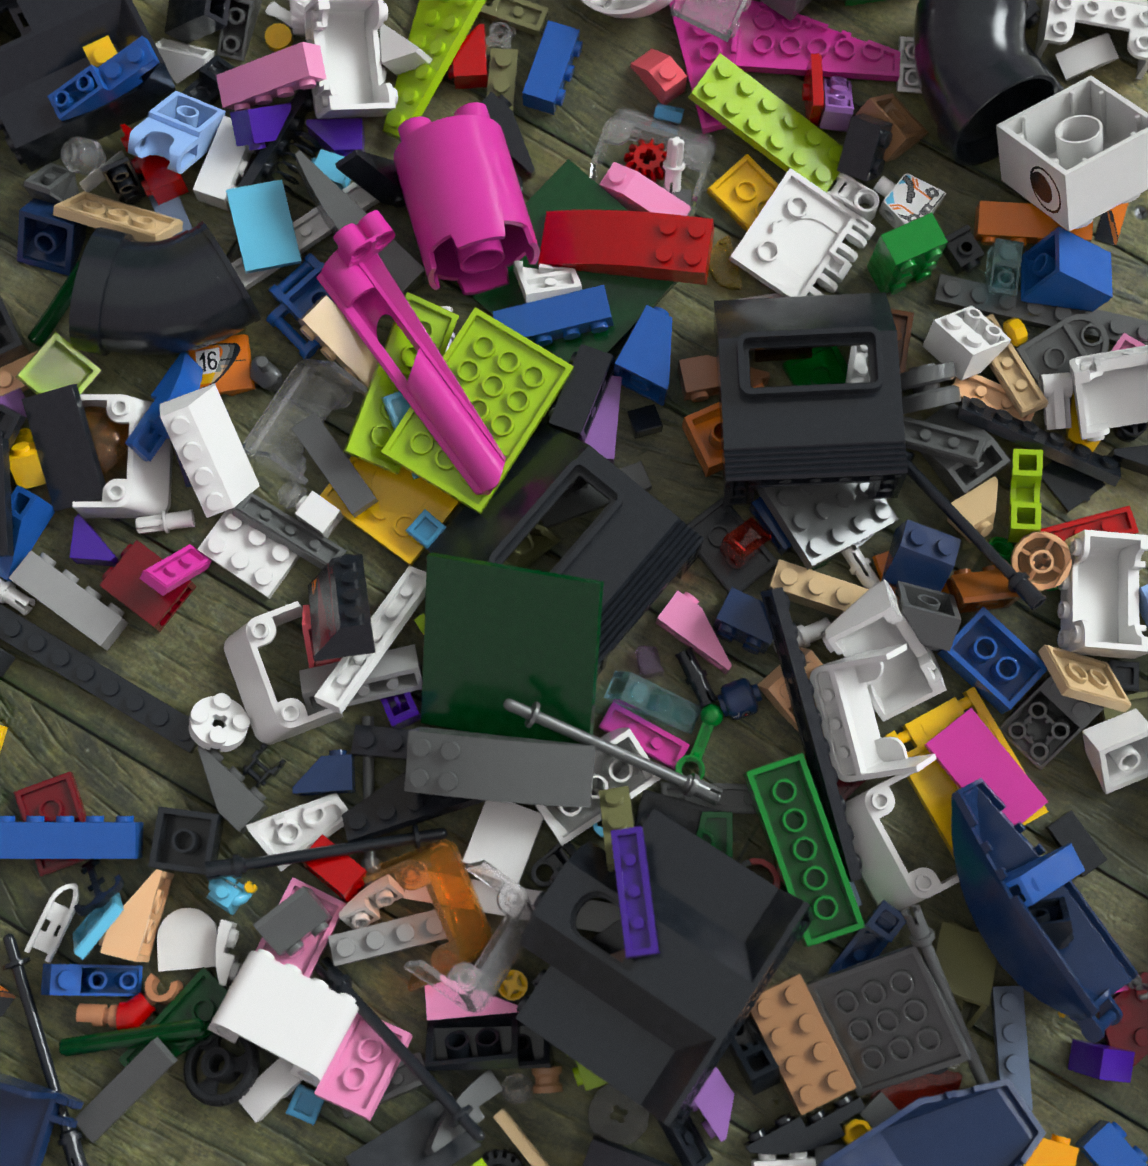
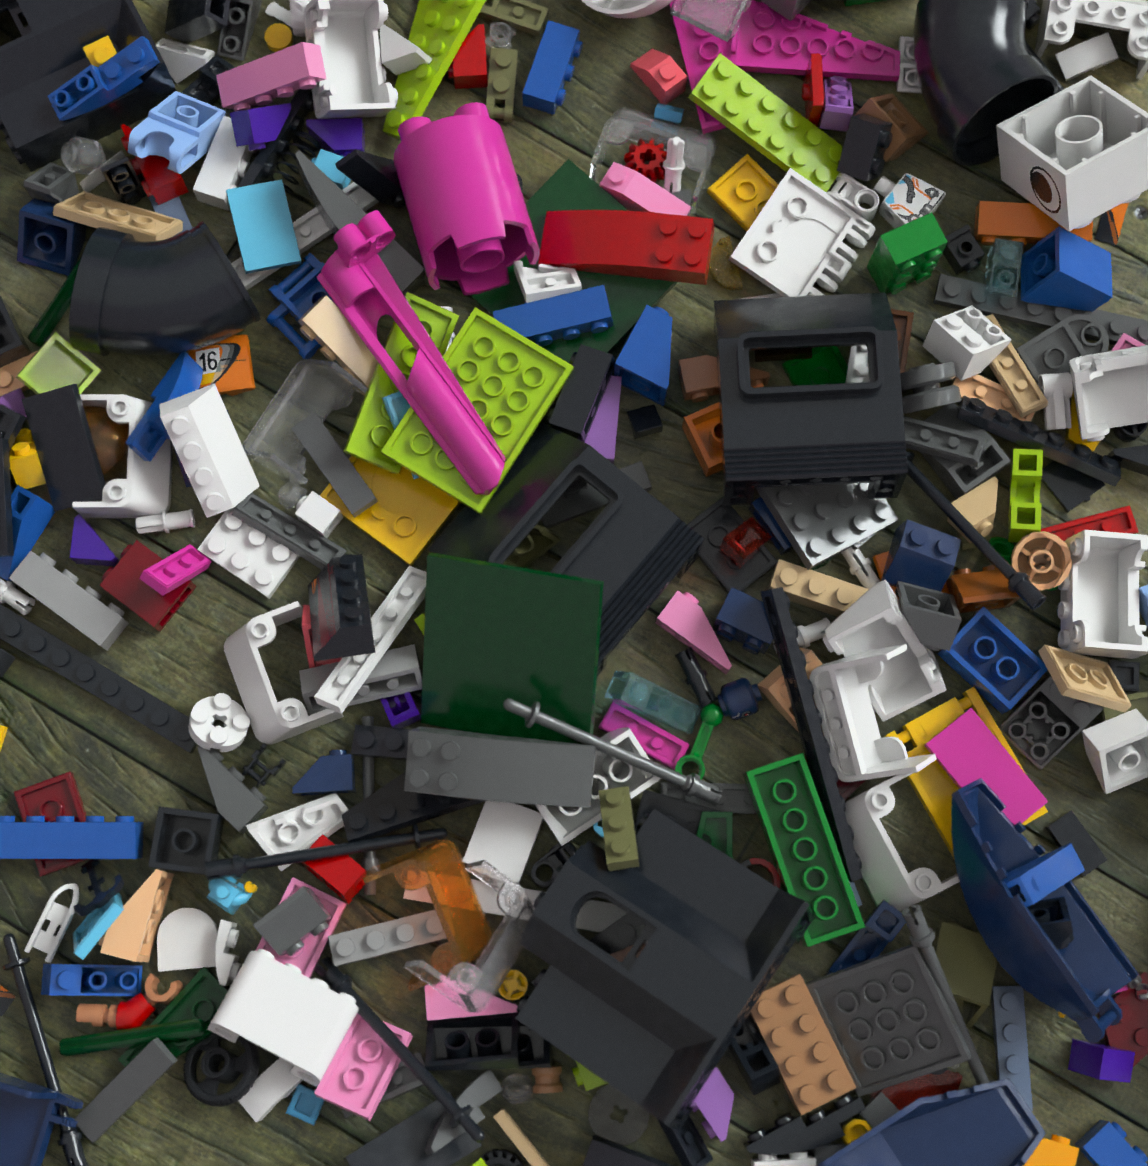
(265, 374): dark grey piece -> none
(365, 906): white slope -> none
(425, 529): dark azure tile -> none
(500, 111): black slope -> none
(634, 892): dark purple plate -> none
(648, 662): clear purple slope -> none
(1015, 331): yellow tile -> none

